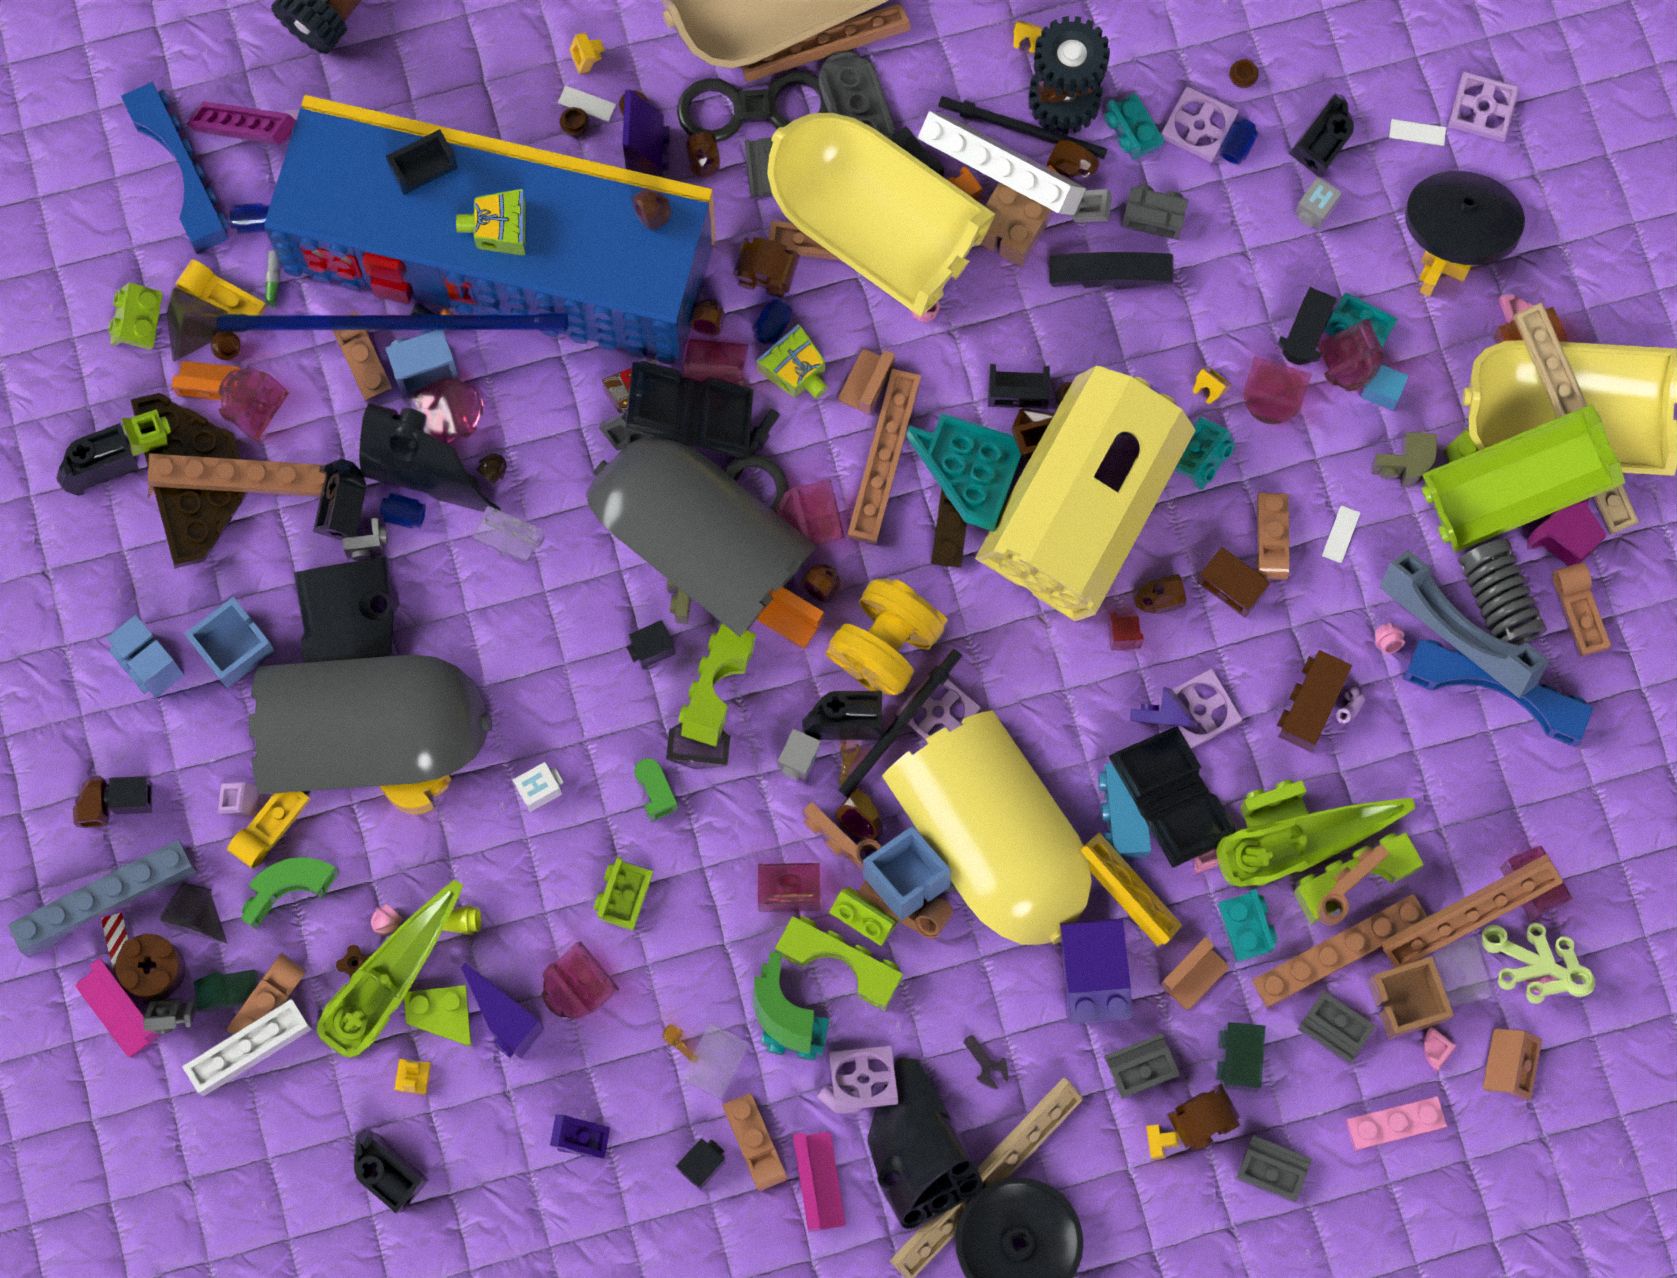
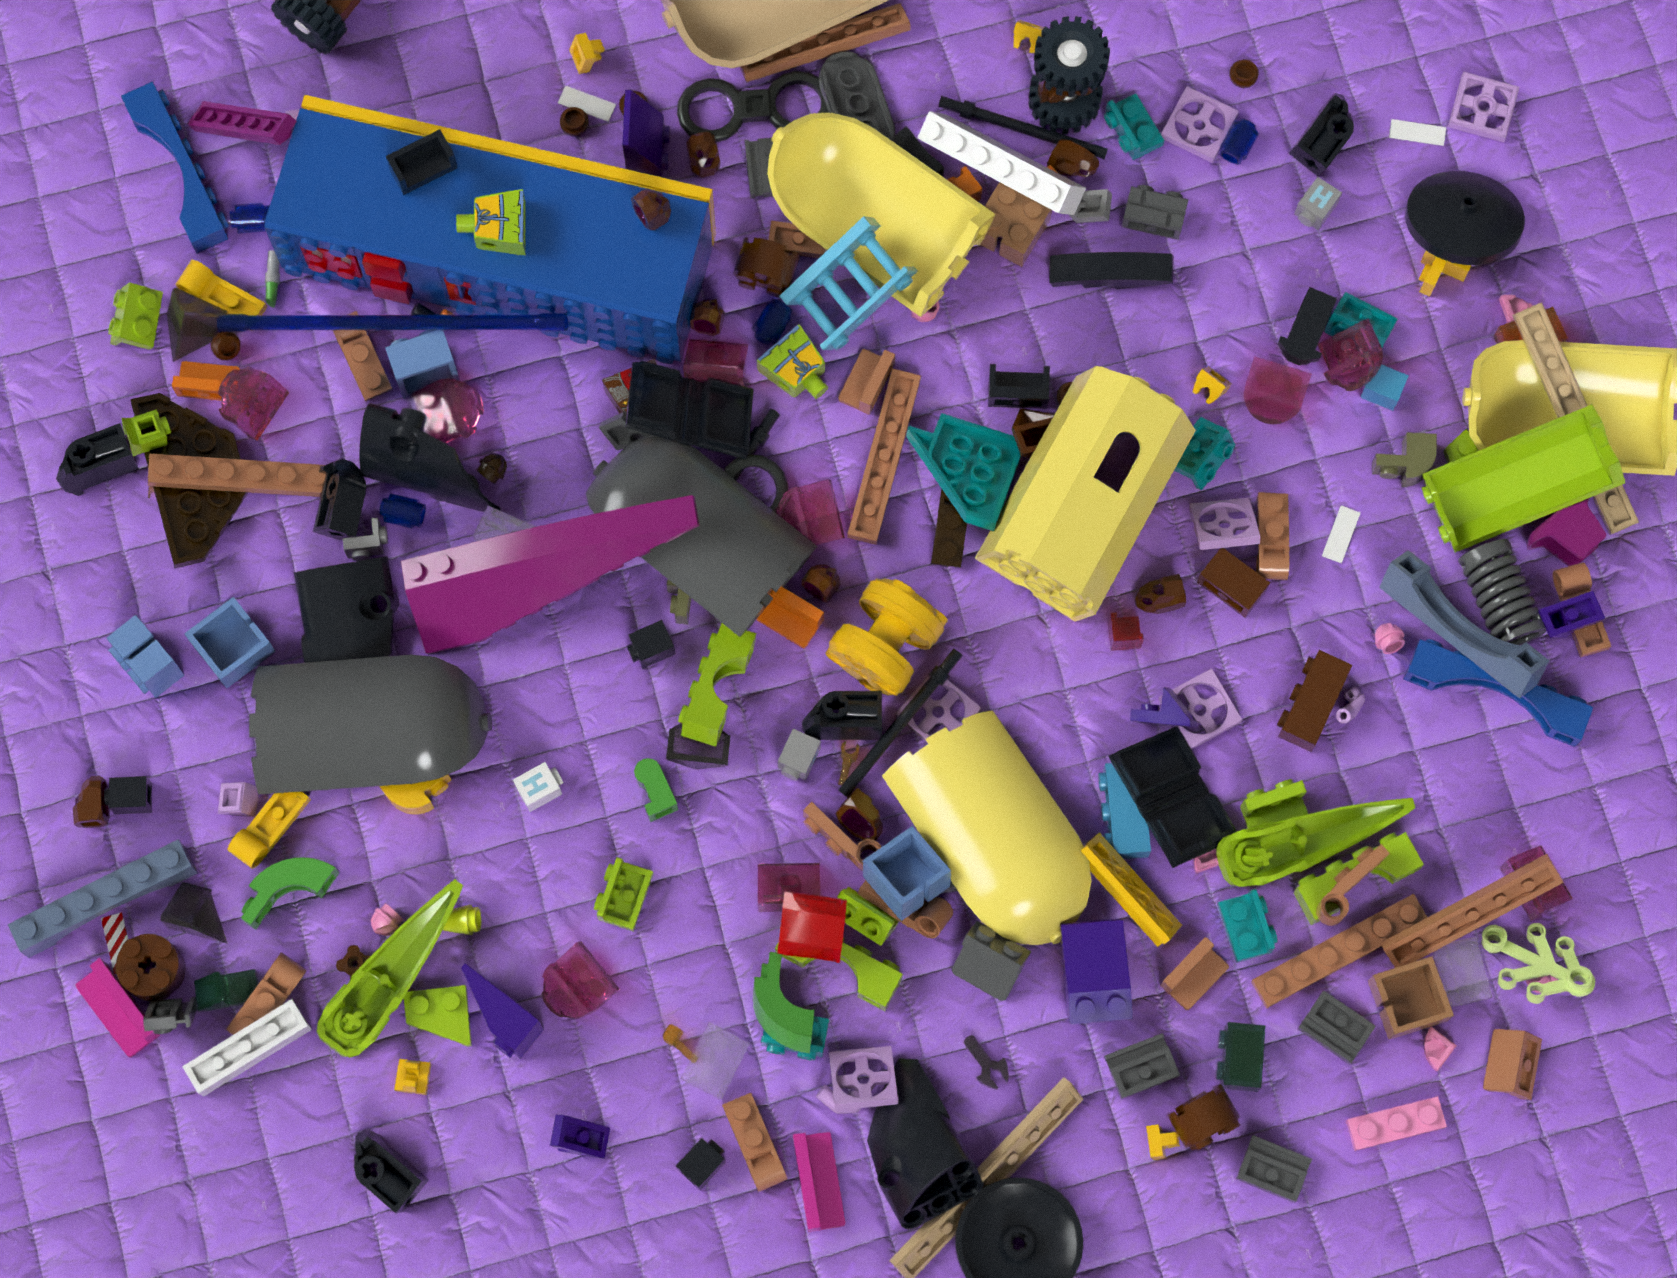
(491, 583): none -> magenta wedge
(812, 926): none -> red slope
(821, 274): none -> medium azure fence
(990, 961): none -> dark grey bracket
(1225, 535): none -> lavender piece
(1571, 615): none -> dark purple slope

